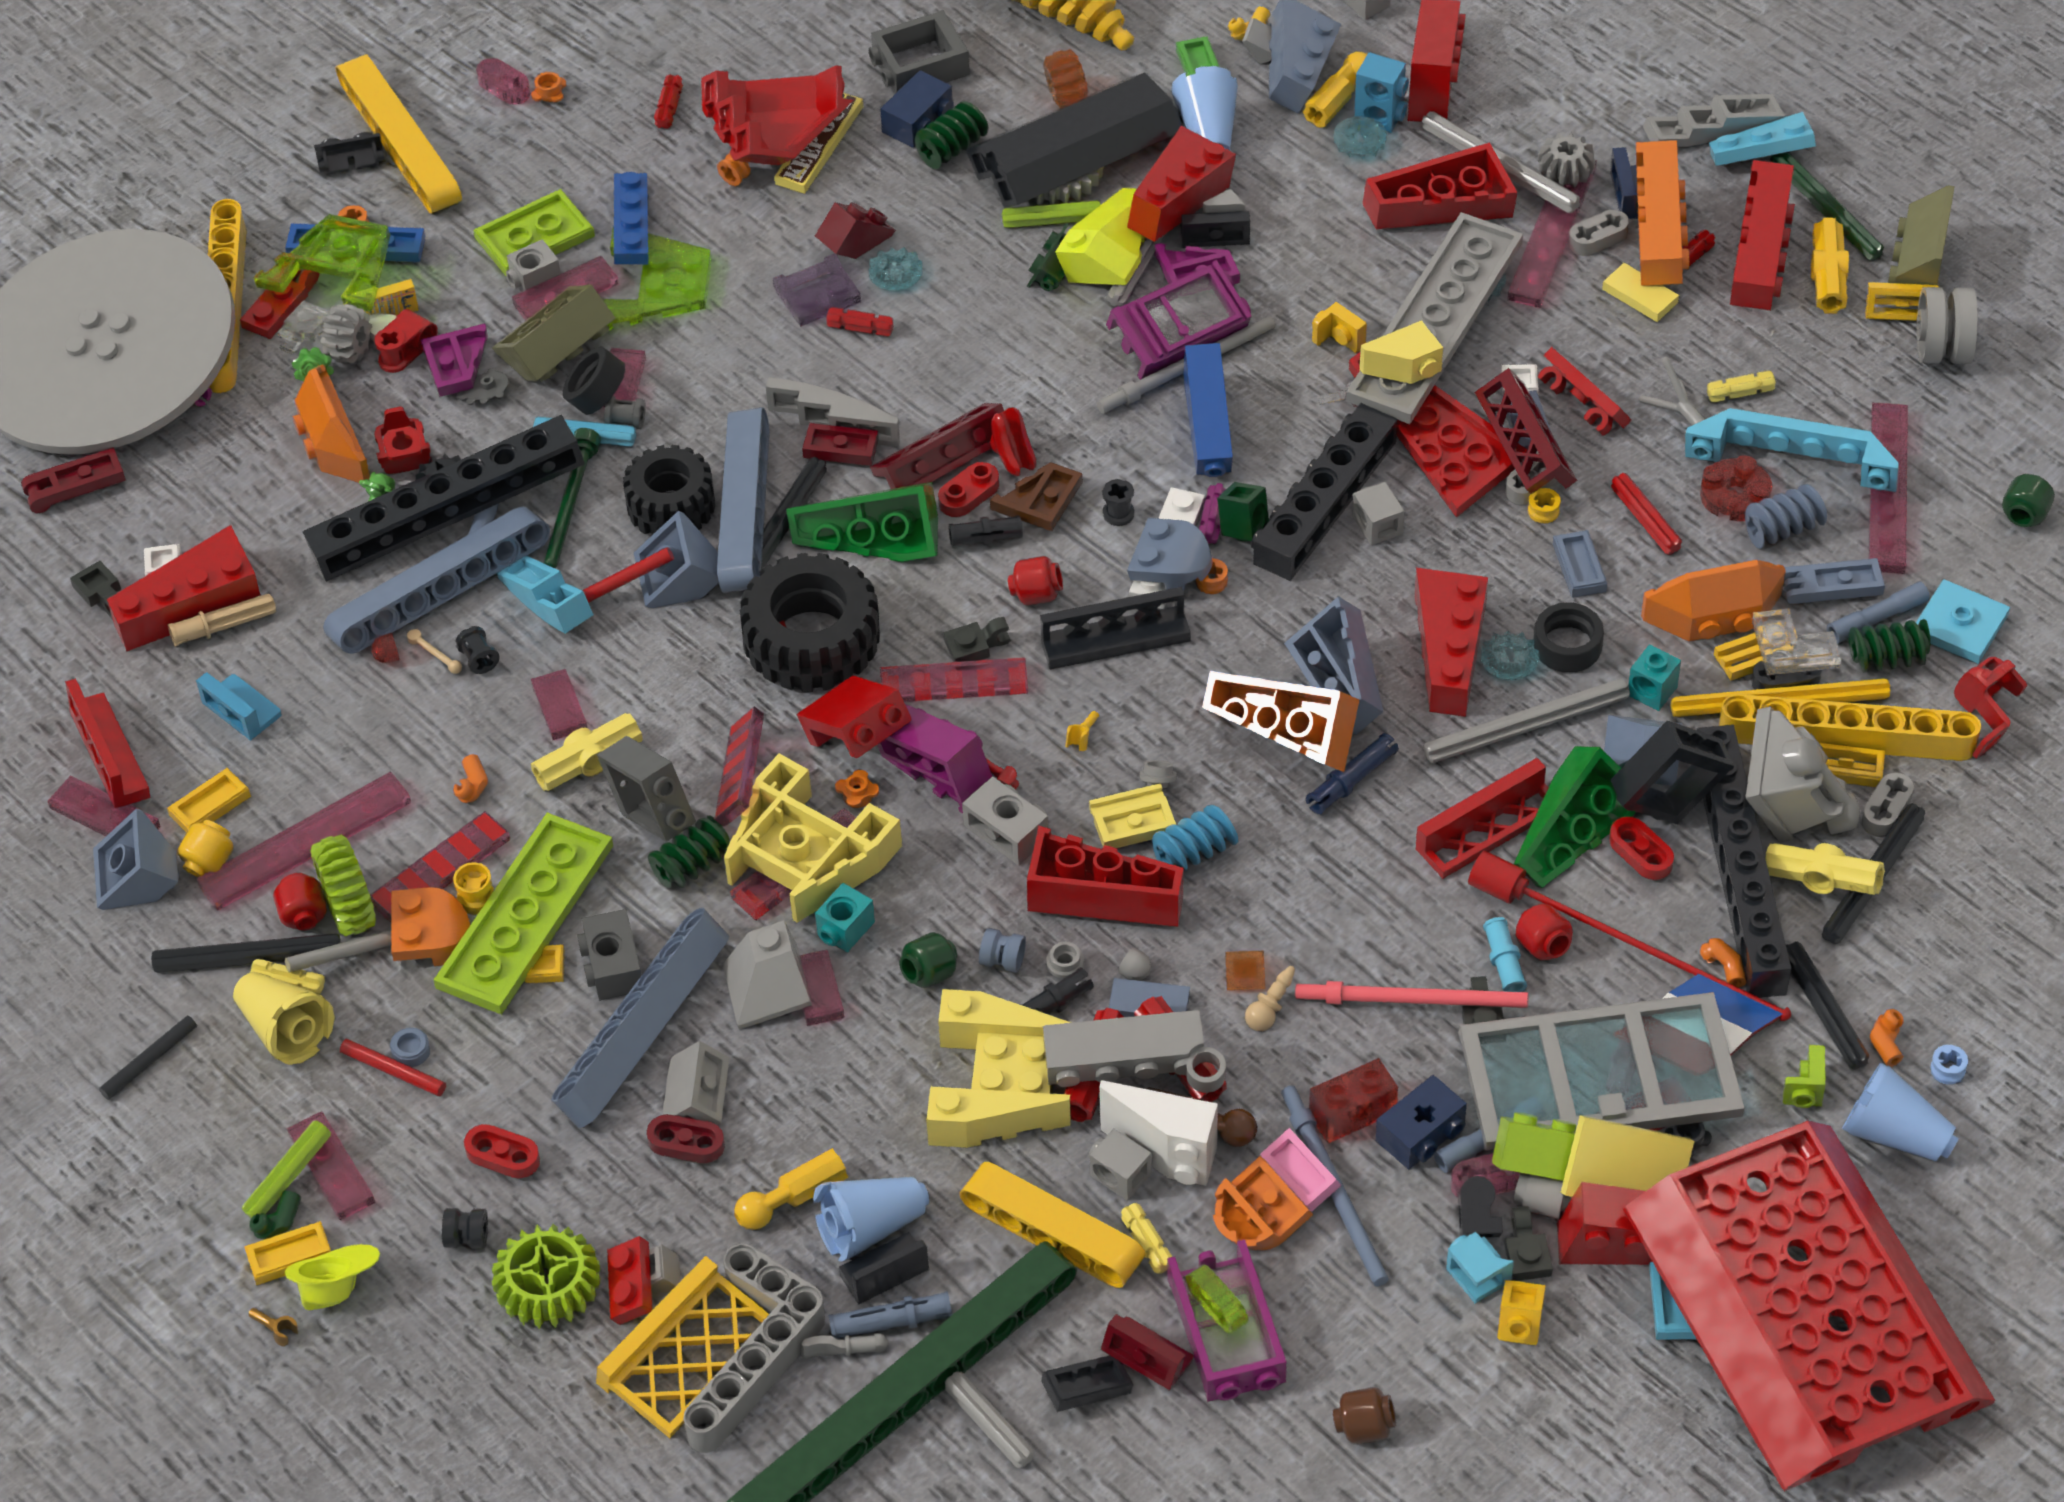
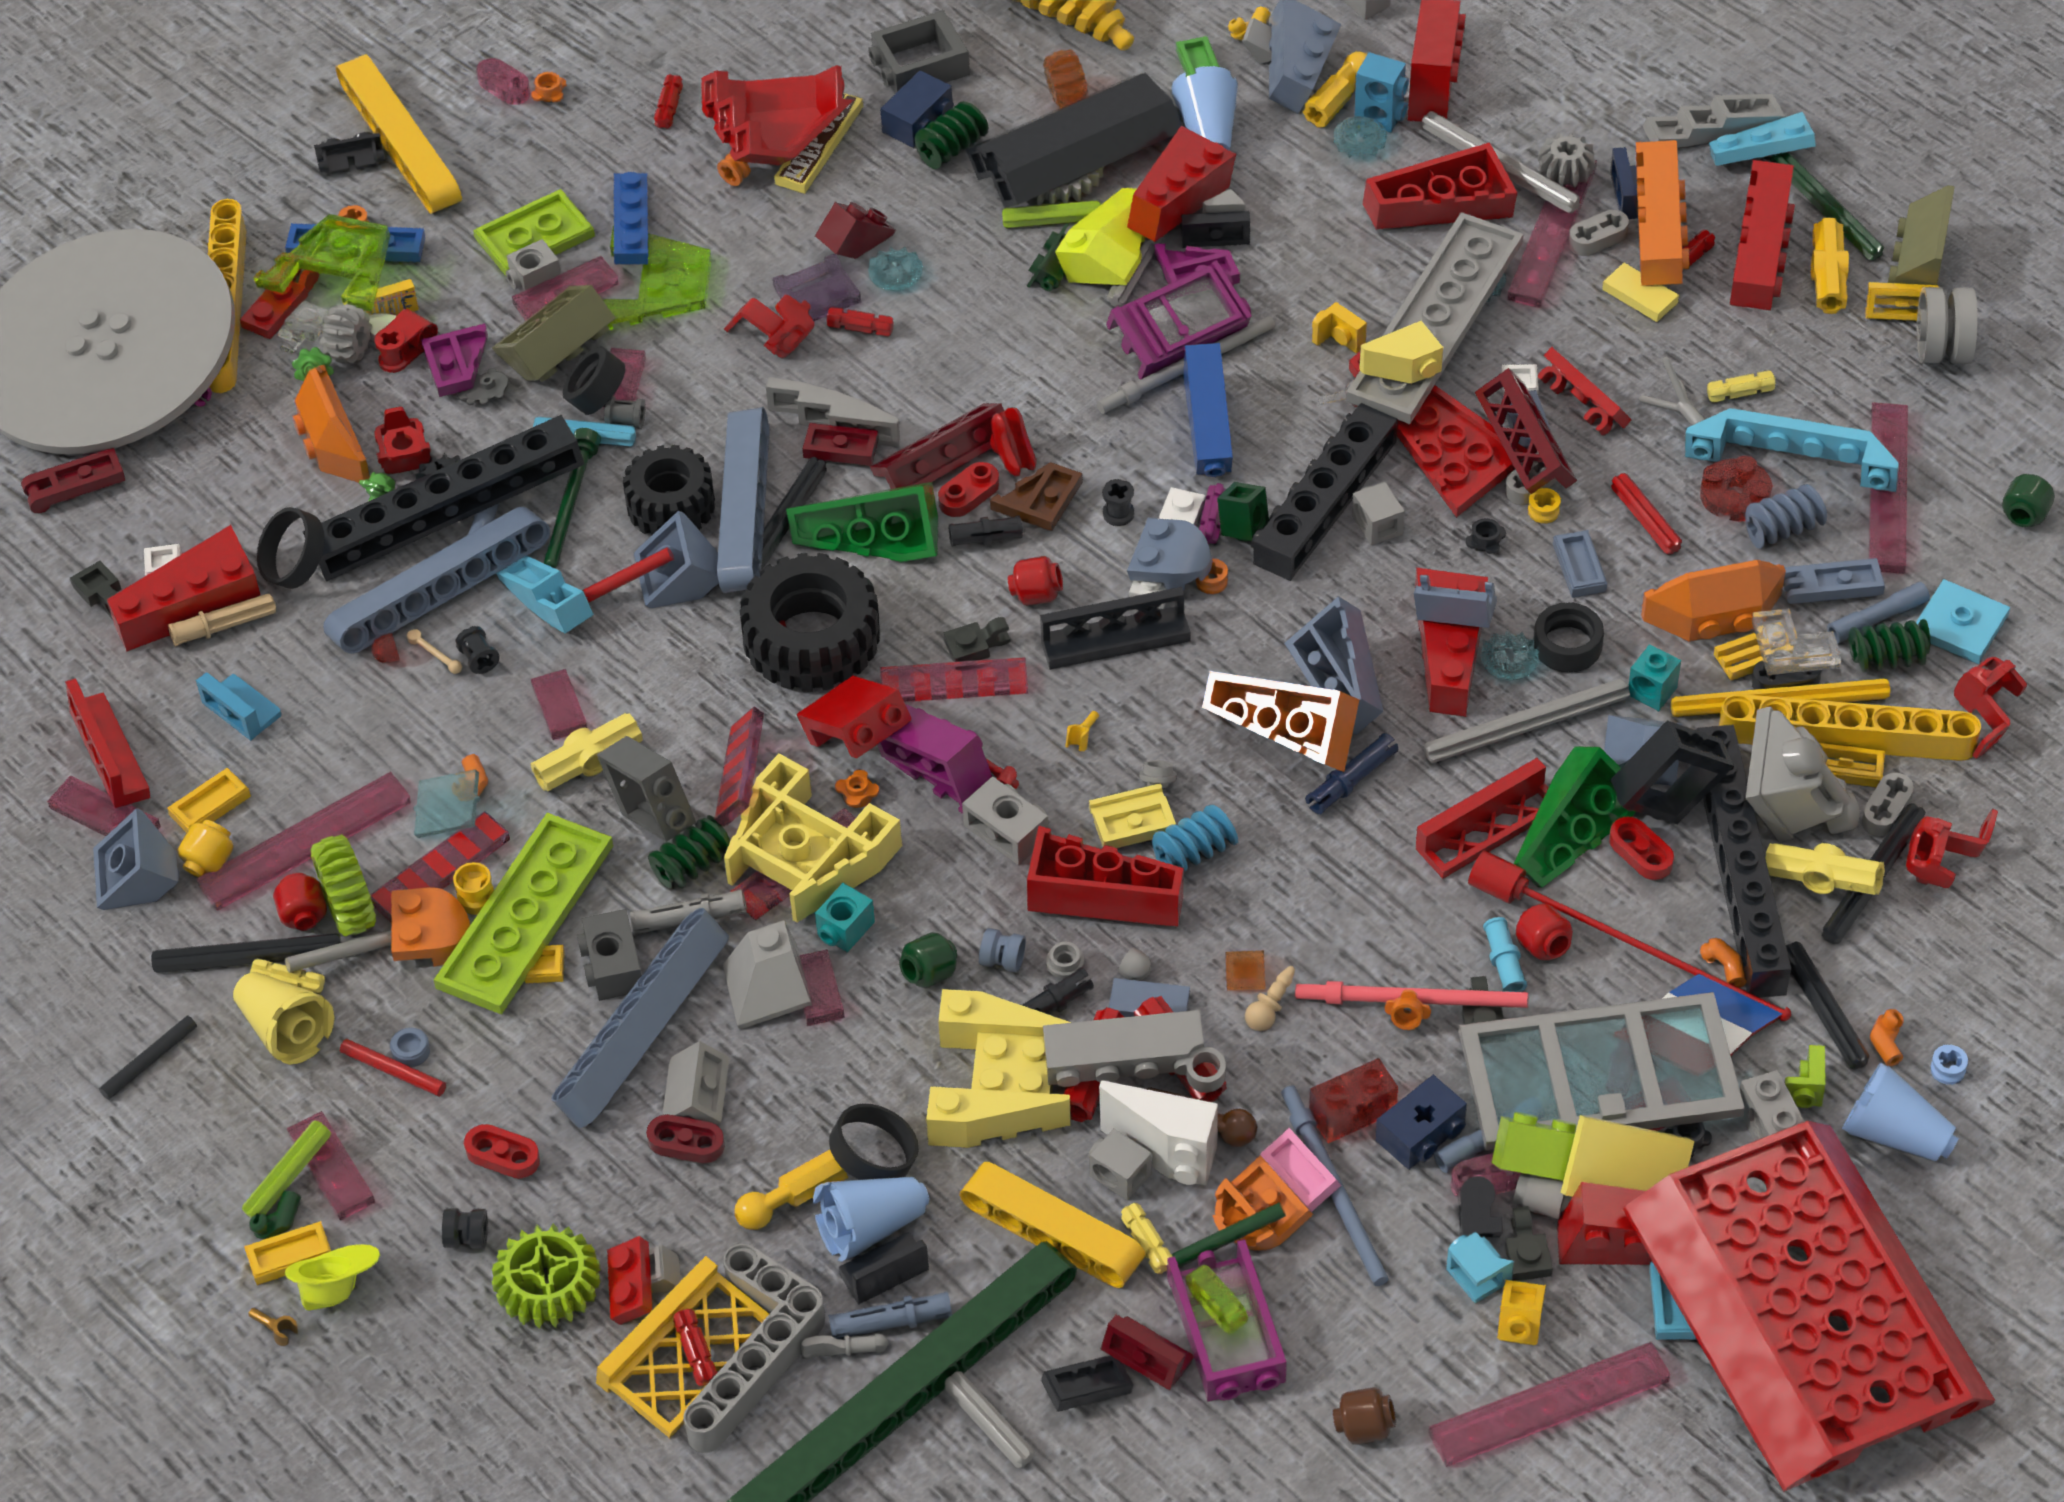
(270, 541): none -> black tyre
(446, 803): none -> clear light blue piece
(673, 914): none -> light grey pin
(695, 1346): none -> red axle
(783, 333): none -> red piece
(883, 1119): none -> black tyre
(1230, 1234): none -> dark green bar
(1404, 1018): none -> orange plate
(1454, 605): none -> sand blue hinge
(1486, 536): none -> black plate
(1549, 1404): none -> clear pink tile
(1768, 1105): none -> light grey brick
(1931, 840): none -> red piece

